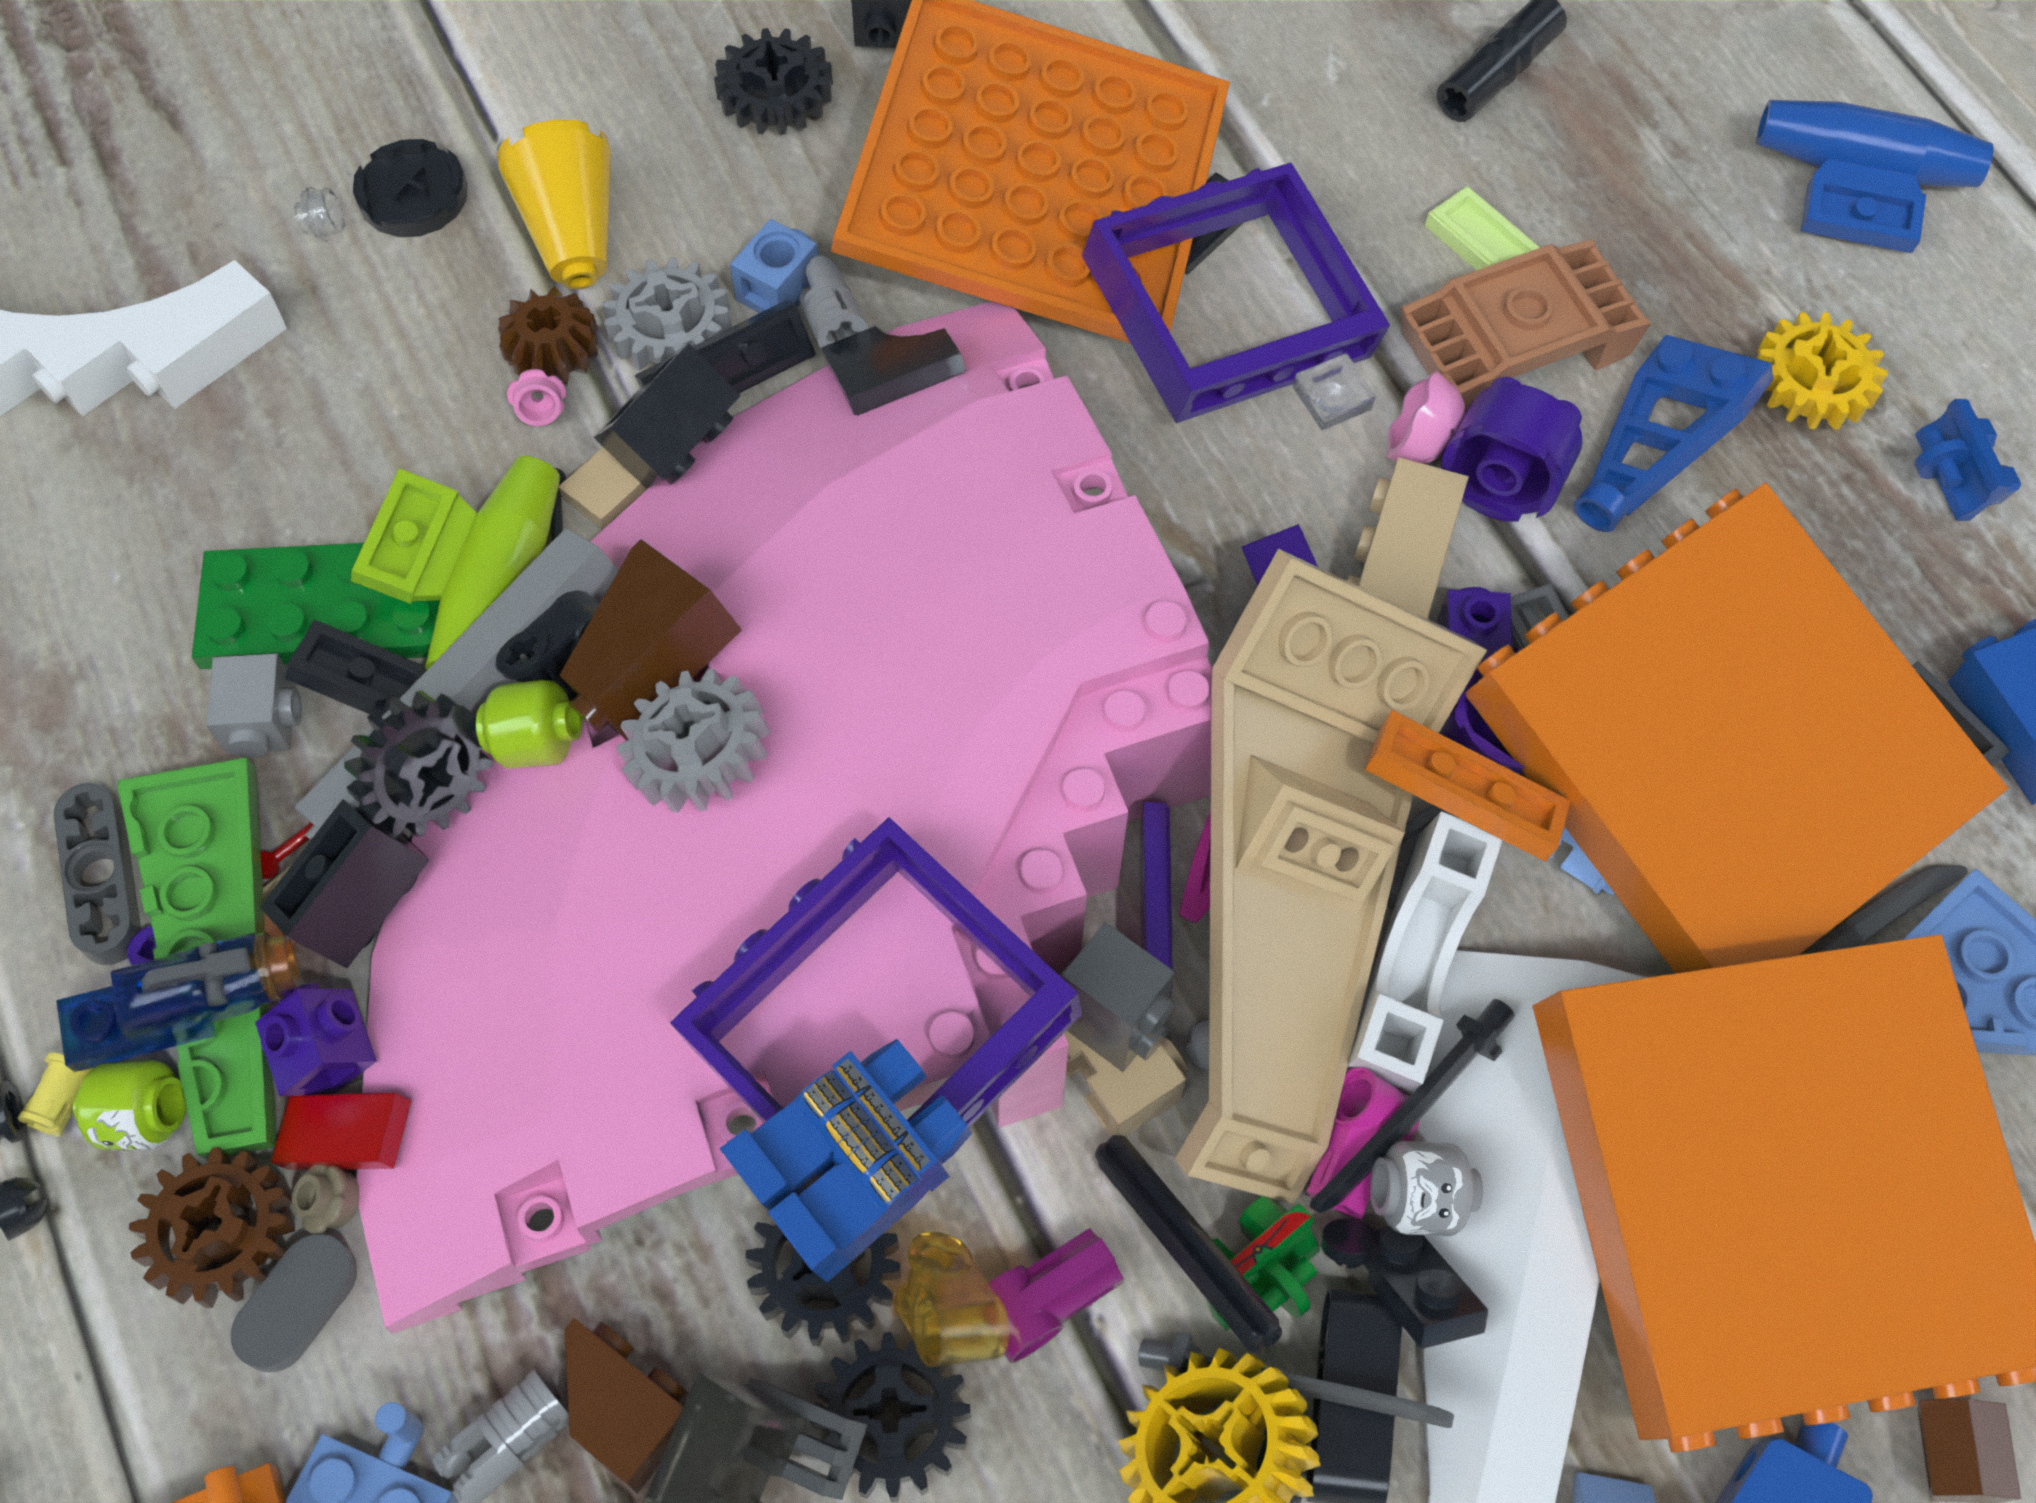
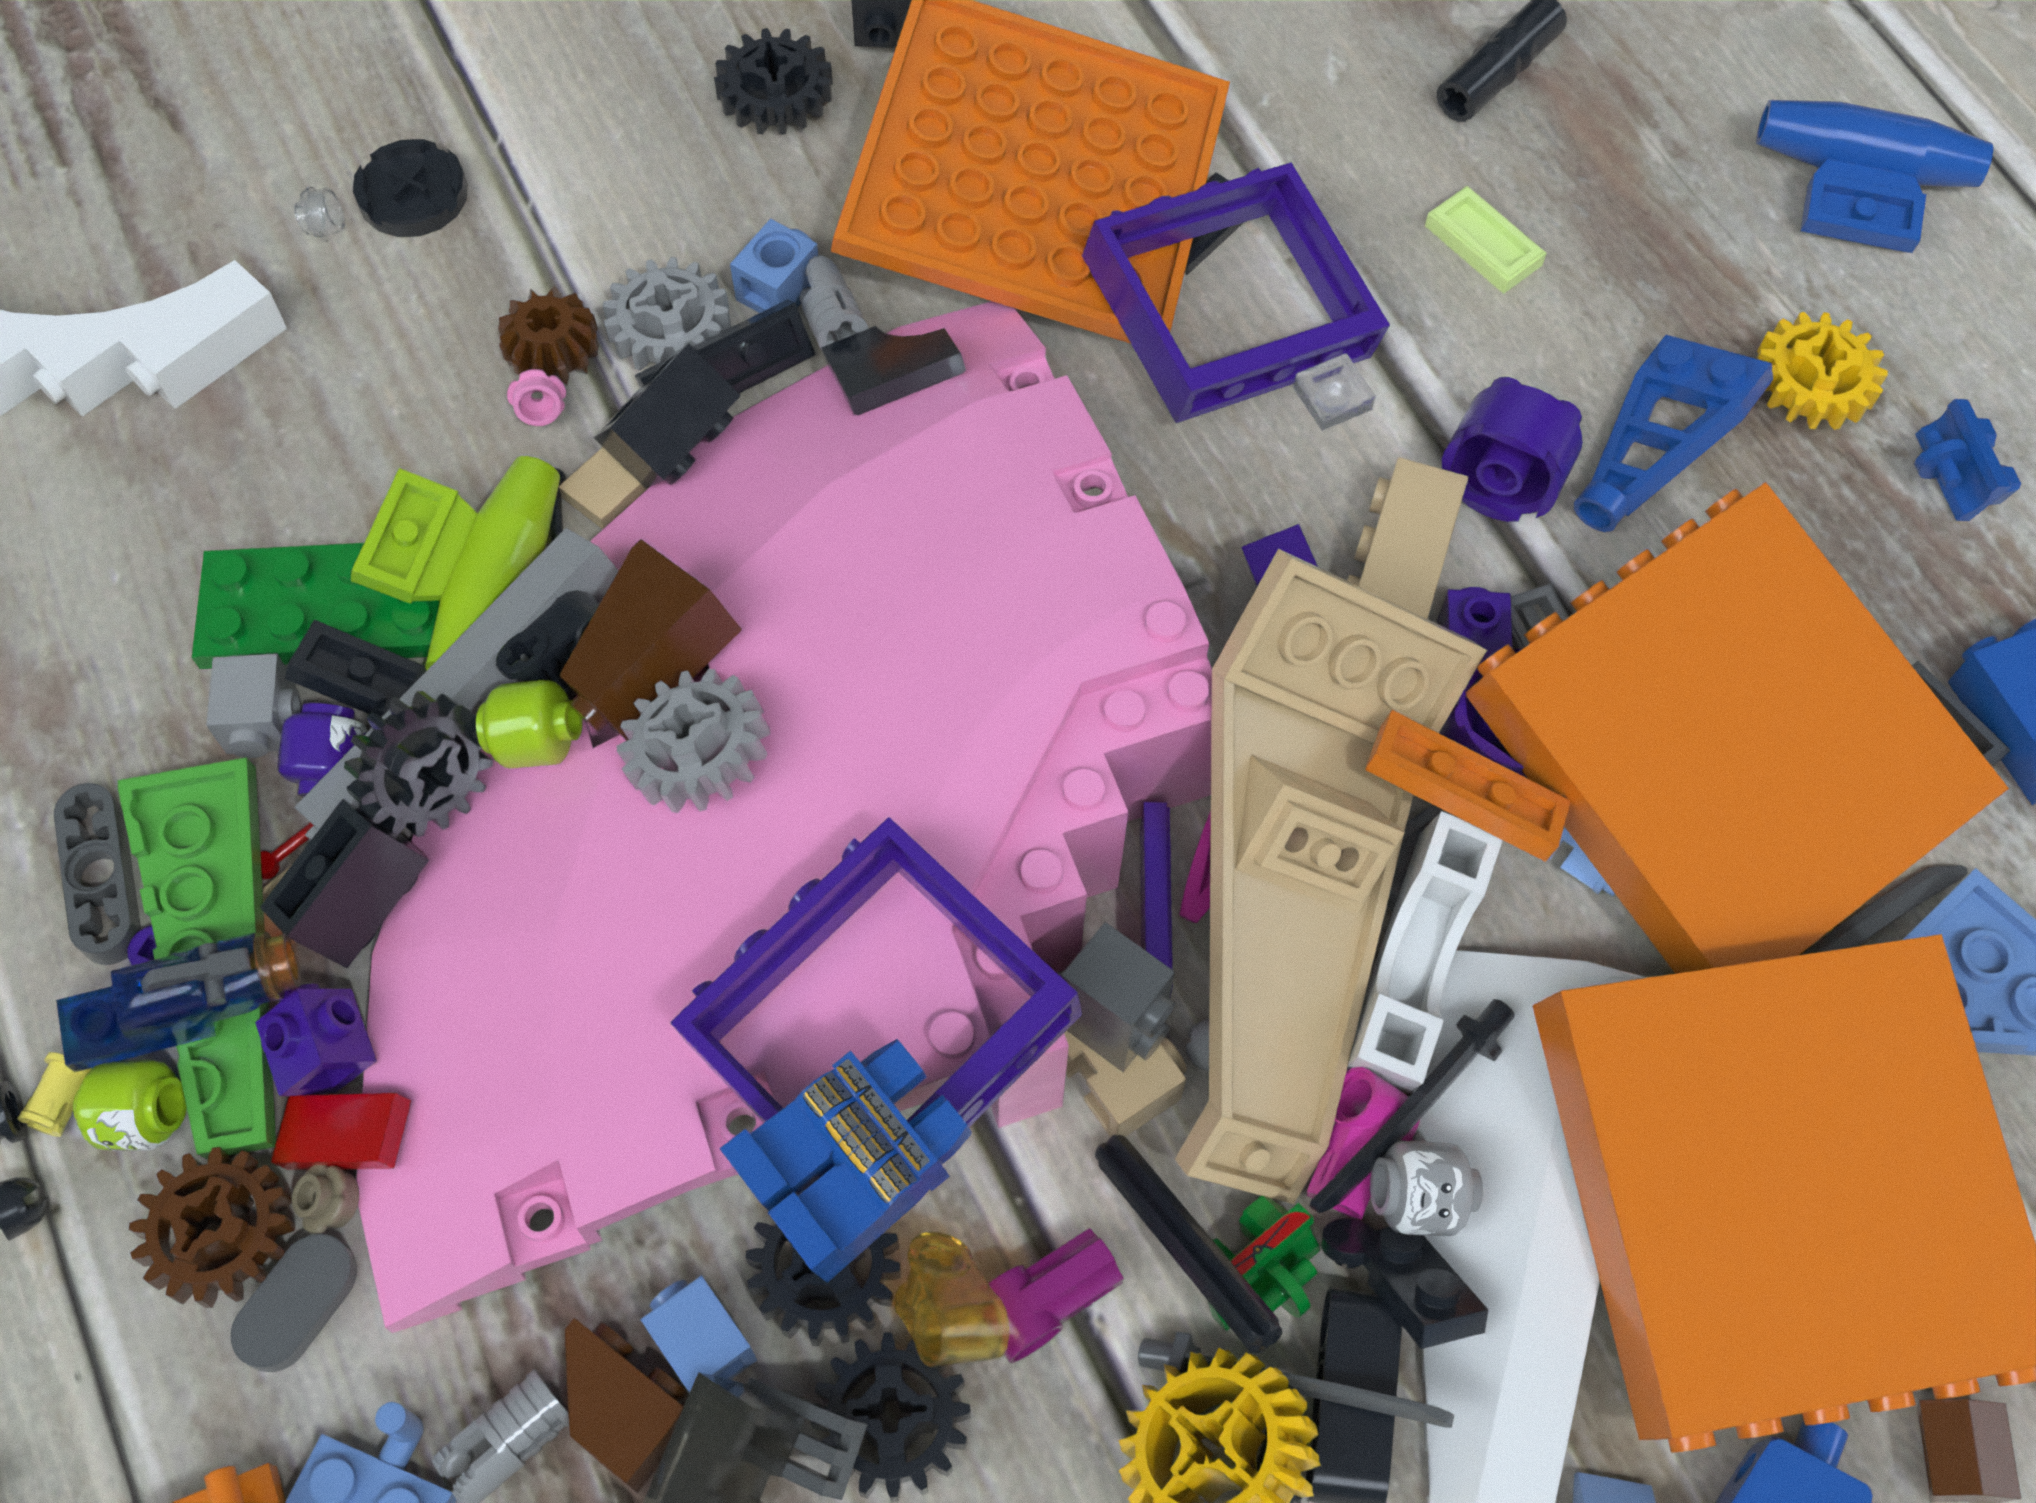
(315, 743): none -> dark purple head
(563, 195): yellow cone -> none
(697, 1333): none -> medium blue brick
(1427, 420): bright pink helmet -> none
(1524, 317): nougat plate -> none

